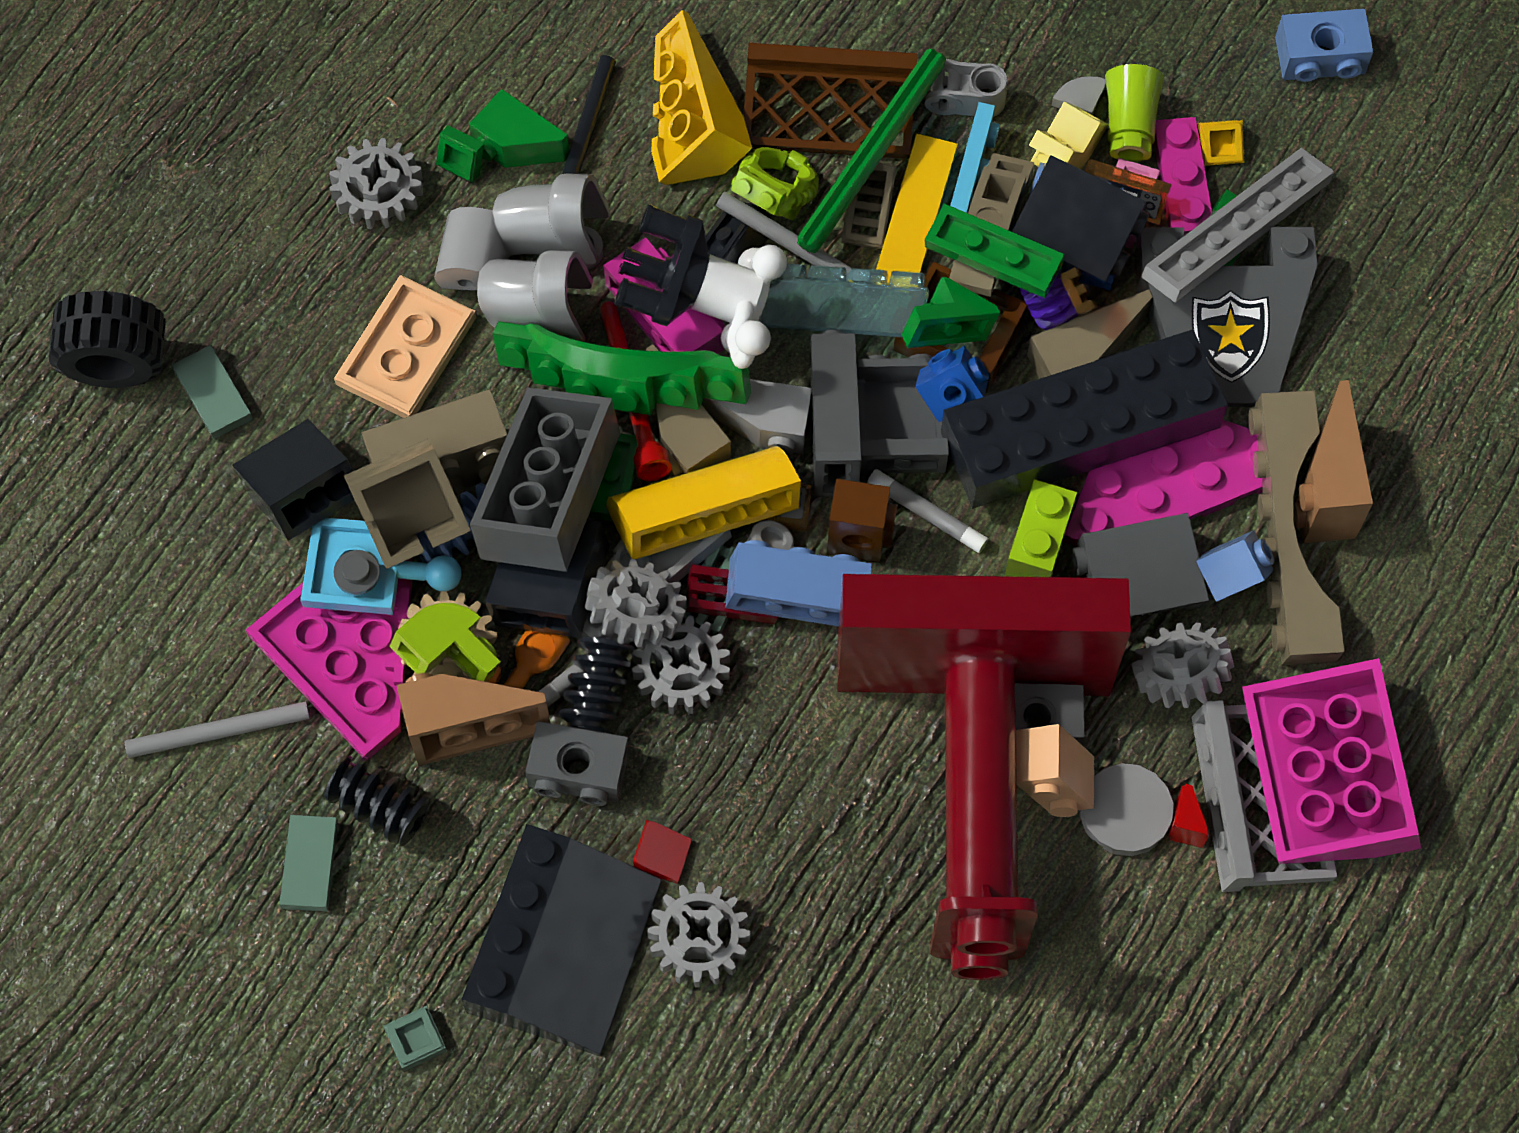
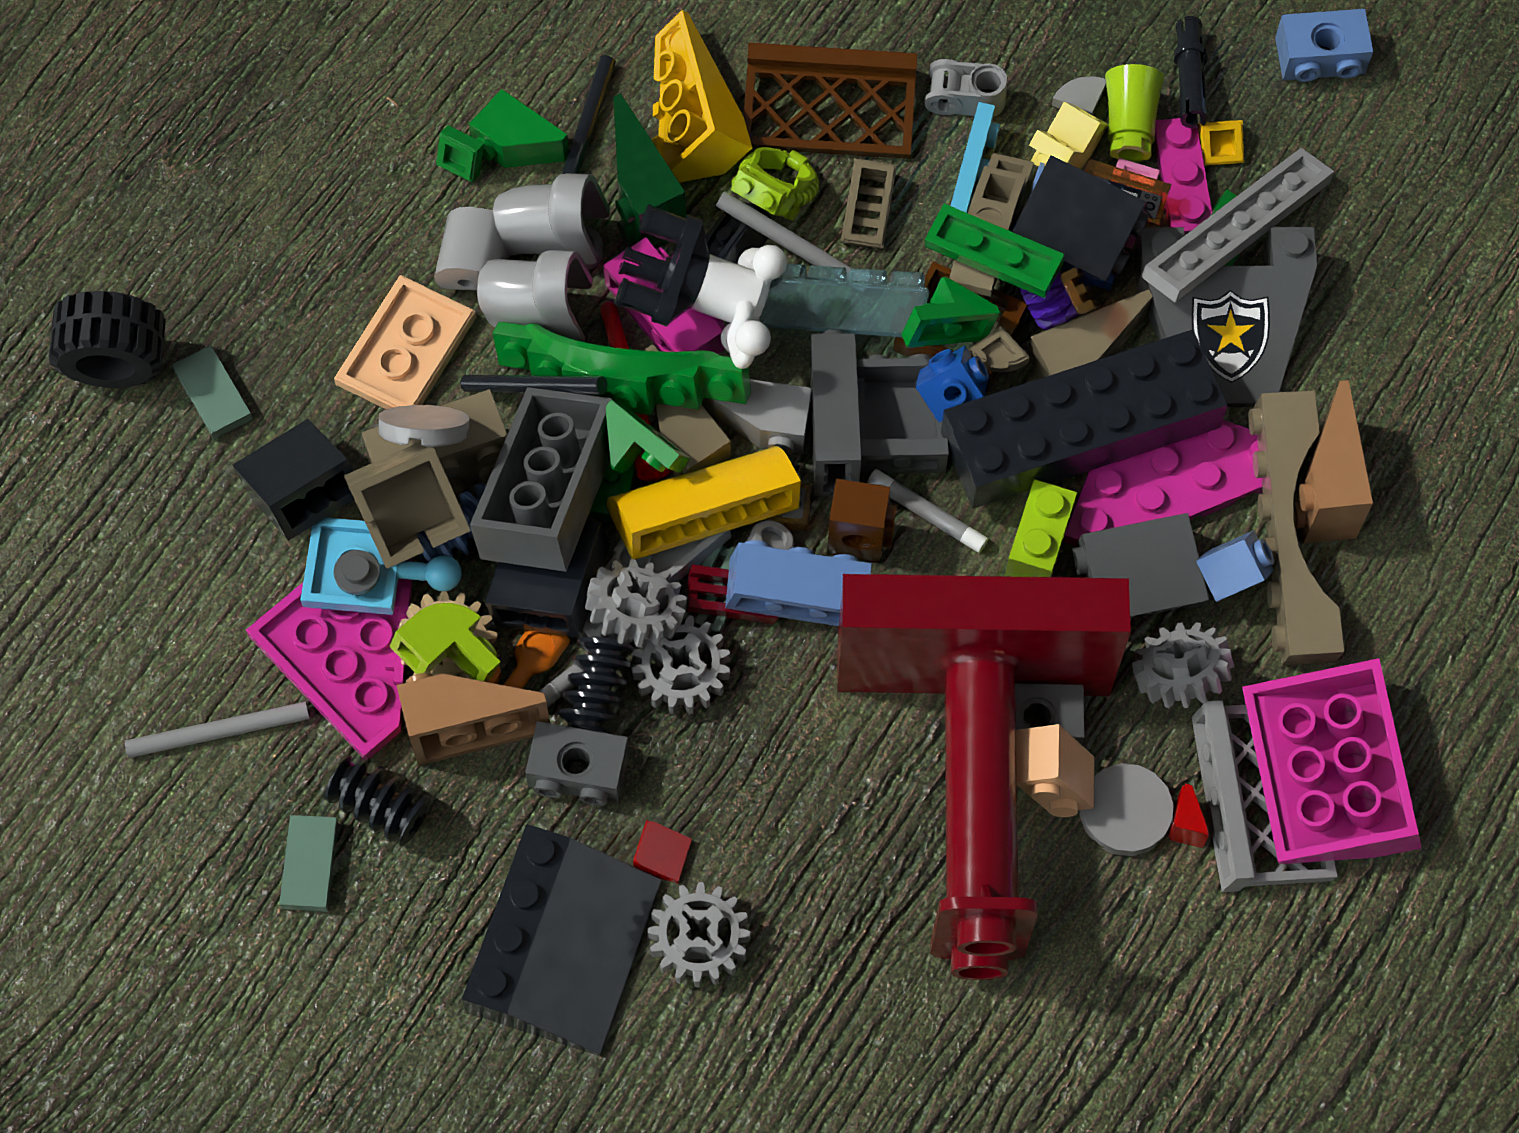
(390, 192): light grey gear -> none
(415, 1038): sand green tile -> none
(427, 423): none -> light grey tile
(519, 383): none -> black bar
(631, 434): none -> slope
(641, 177): none -> dark green slope
(871, 151): green axle -> none
(917, 205): yellow tile -> none
(1000, 352): none -> dark tan tile
(1190, 60): none -> black pin

